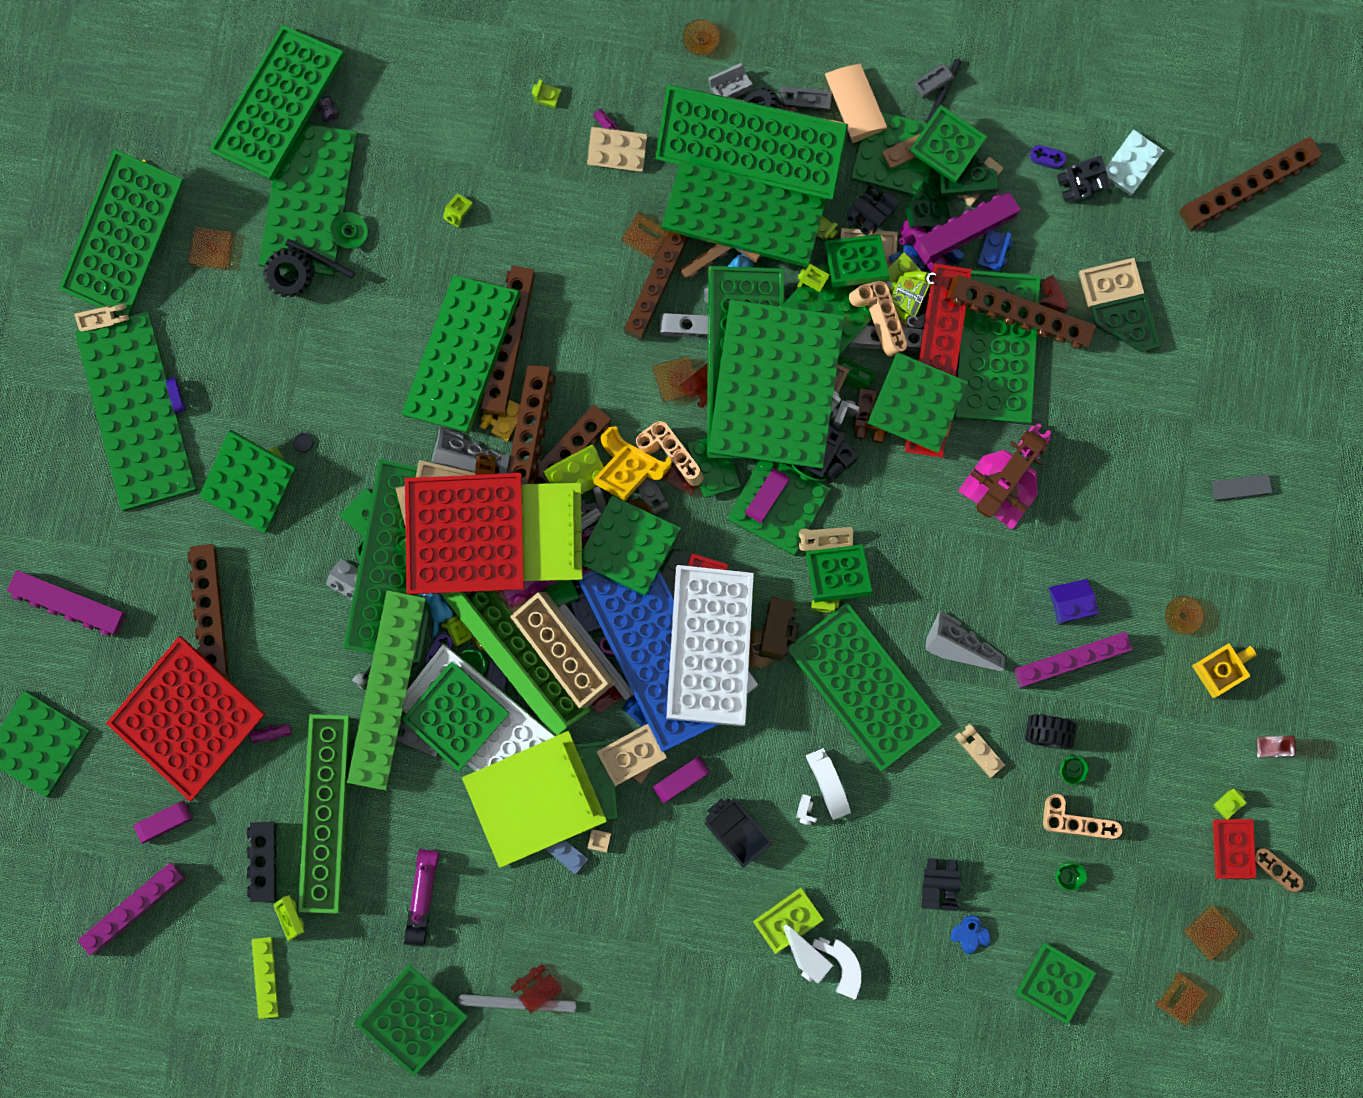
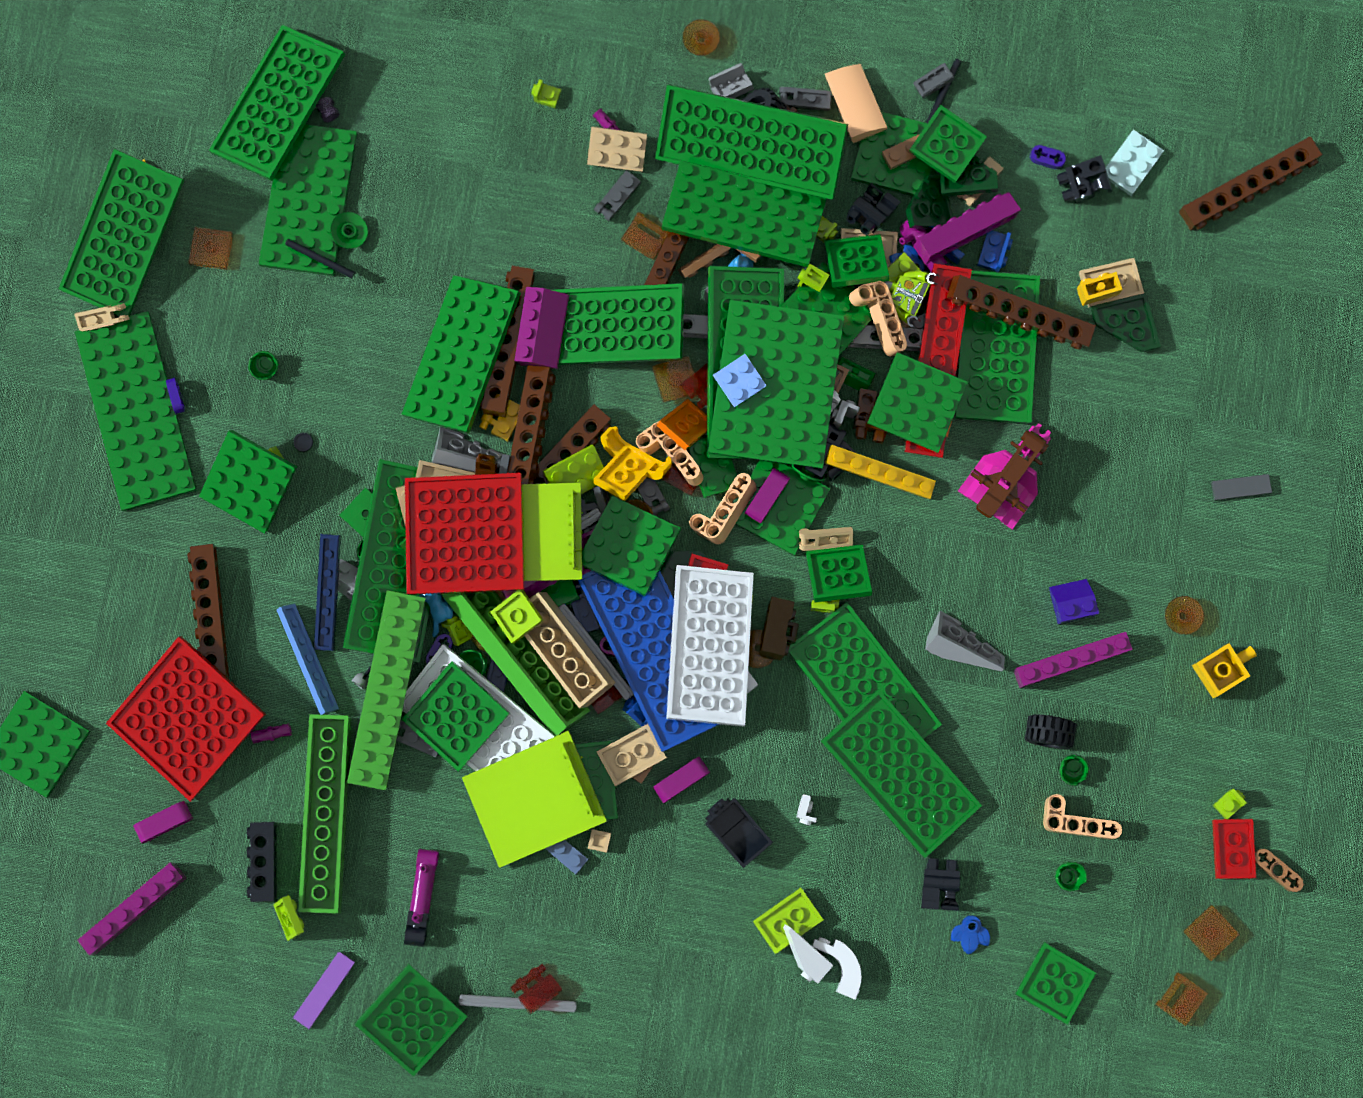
(67, 603): magenta brick -> none
(263, 365): none -> green hair
(265, 977): lime plate -> none
(281, 285): black tyre -> none
(307, 659): none -> medium blue plate
(324, 990): none -> medium lavender tile
(327, 592): none -> dark blue tile
(457, 209): lime bracket -> none
(516, 616): none -> lime plate
(541, 327): none -> magenta slope
(618, 195): none -> dark grey plate
(623, 324): none -> green plate
(684, 424): none -> orange plate
(725, 507): none -> light nougat beam
(739, 380): none -> light blue plate
(829, 783): white arch -> none
(880, 472): none -> yellow plate
(901, 773): none -> green plate
(980, 751): tan plate -> none
(1056, 299): clear red slope -> none
(1099, 288): none -> yellow brick
(1276, 746): clear red slope -> none

